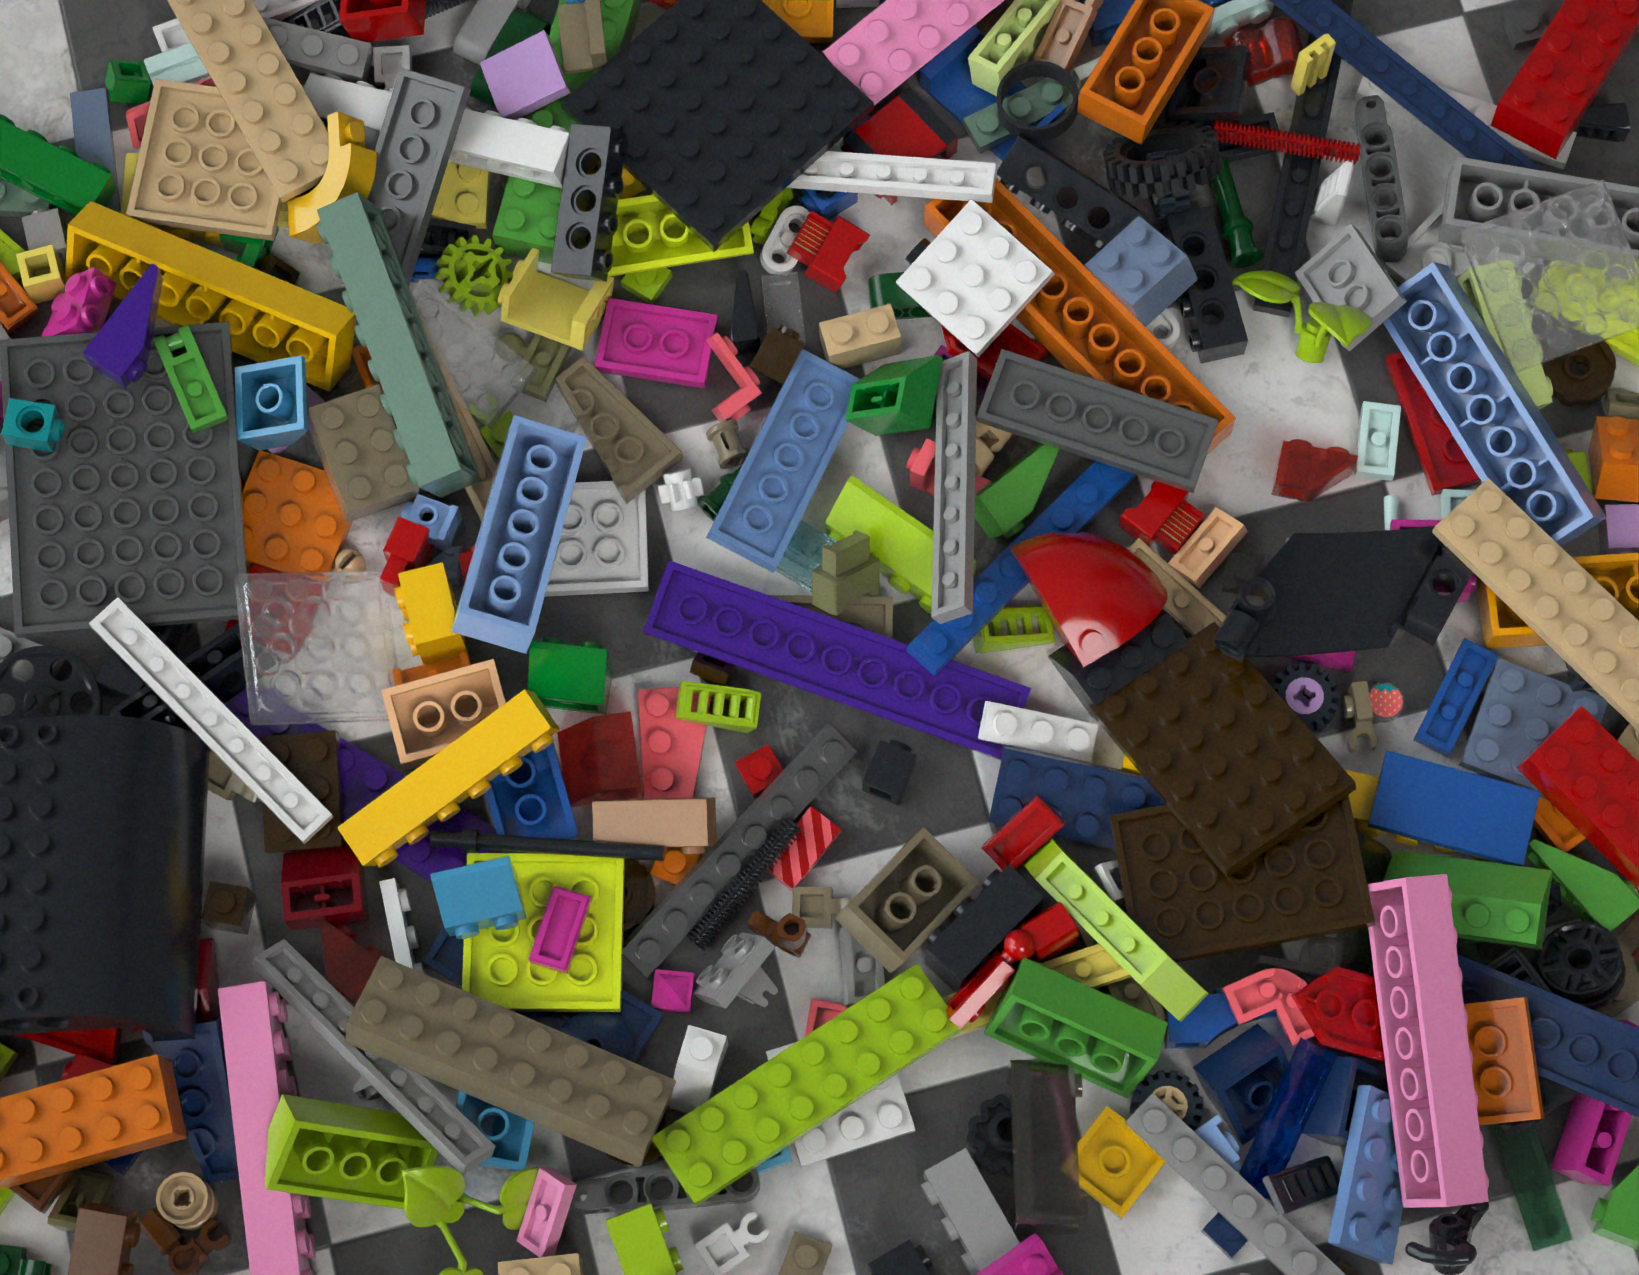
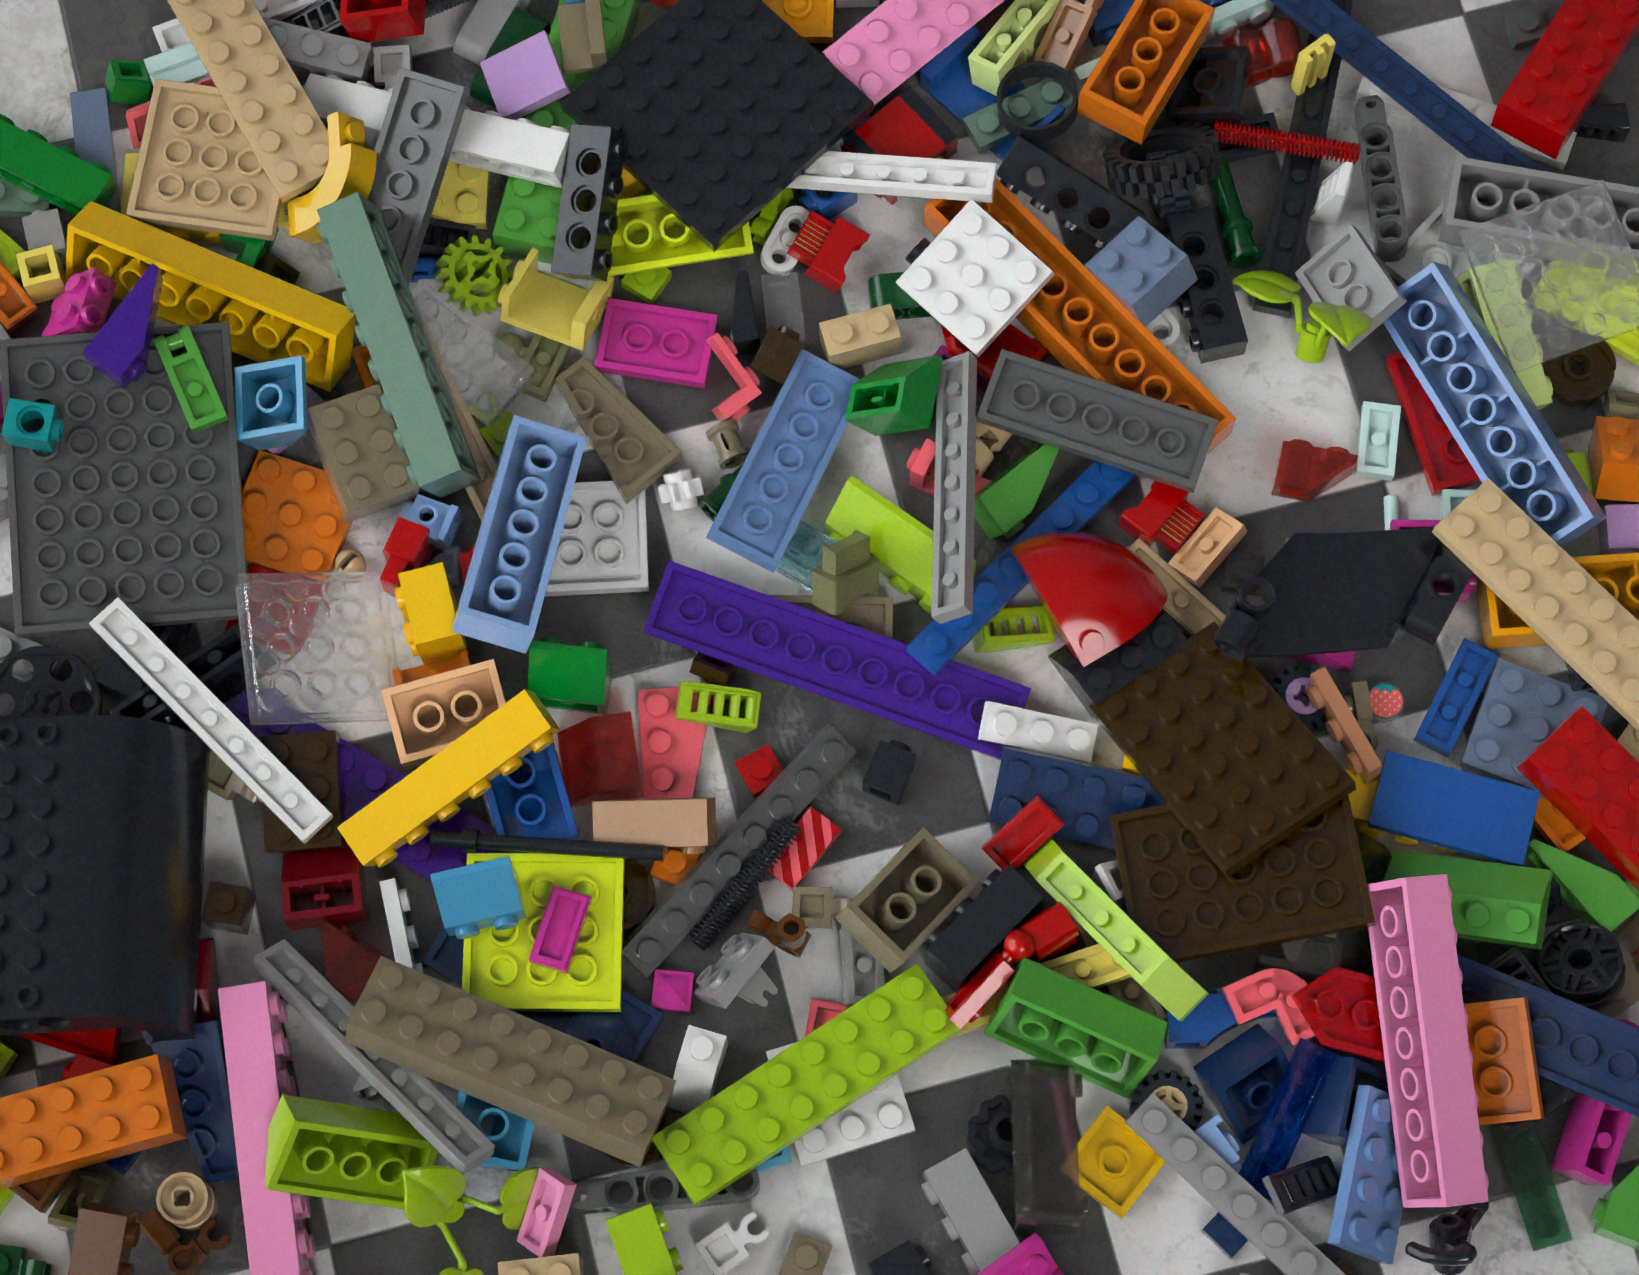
(1343, 726): none -> nougat plate

